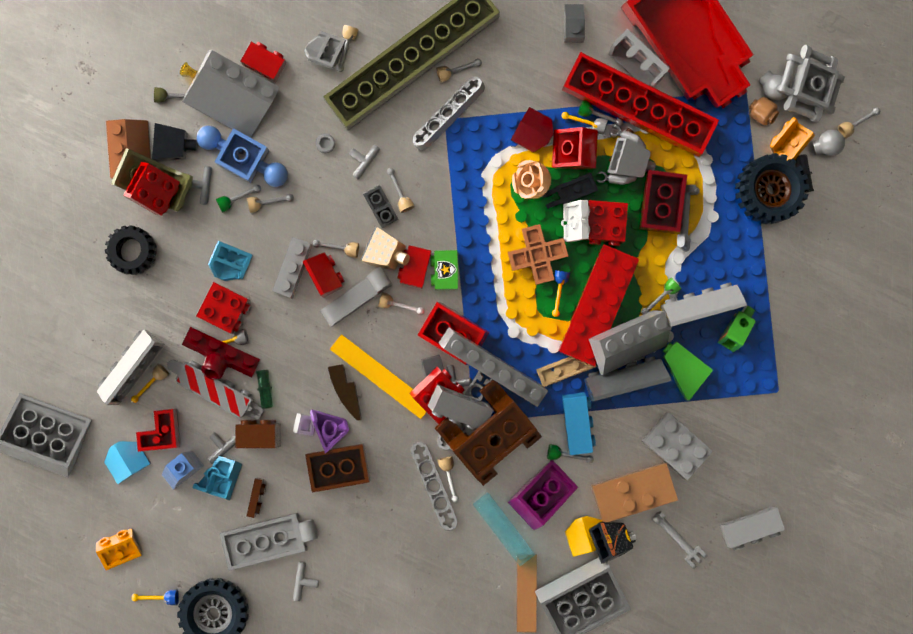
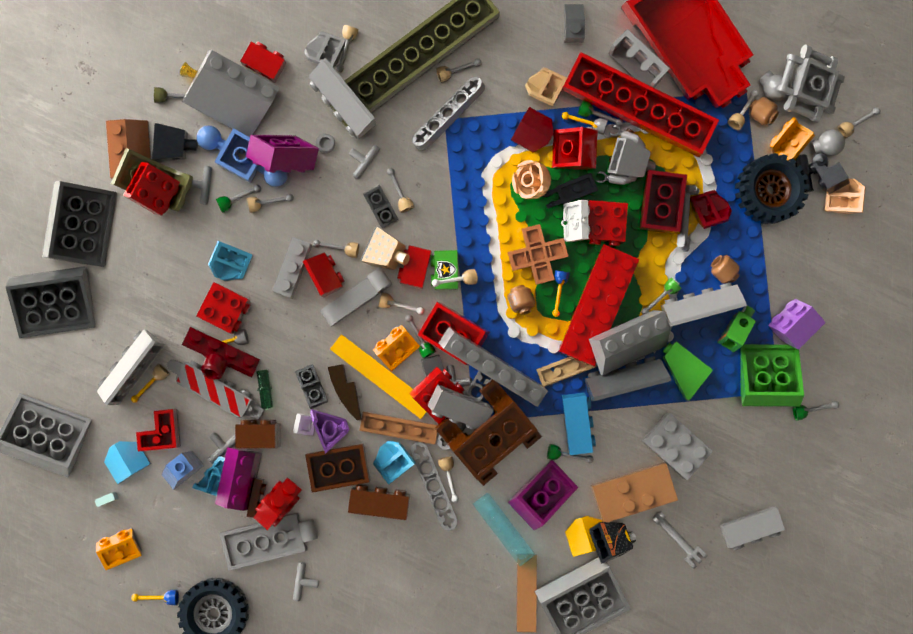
(51, 302): none -> dark grey slope
(79, 224): none -> dark grey slope
(106, 499): none -> light aqua tile
(116, 242): black tyre -> none
(237, 478): none -> magenta slope
(277, 503): none -> red brick
(282, 153): none -> magenta brick
(311, 386): none -> dark grey slope
(342, 99): none -> light grey slope
(379, 502): none -> reddish brown brick
(392, 461): none -> medium azure slope
(396, 347): none -> light orange bracket
(398, 428): none -> medium nougat plate
(426, 349): none -> hinge
(468, 277): none -> hinge
(521, 299): none -> medium nougat head
(546, 86): none -> tan slope
(710, 209): none -> dark red slope
(725, 269): none -> medium nougat head
(737, 120): none -> tan hinge
(770, 375): none -> bright green slope
(796, 323): none -> medium lavender brick
(801, 412): none -> hinge
(831, 177): none -> black brick
(846, 199): none -> light nougat slope

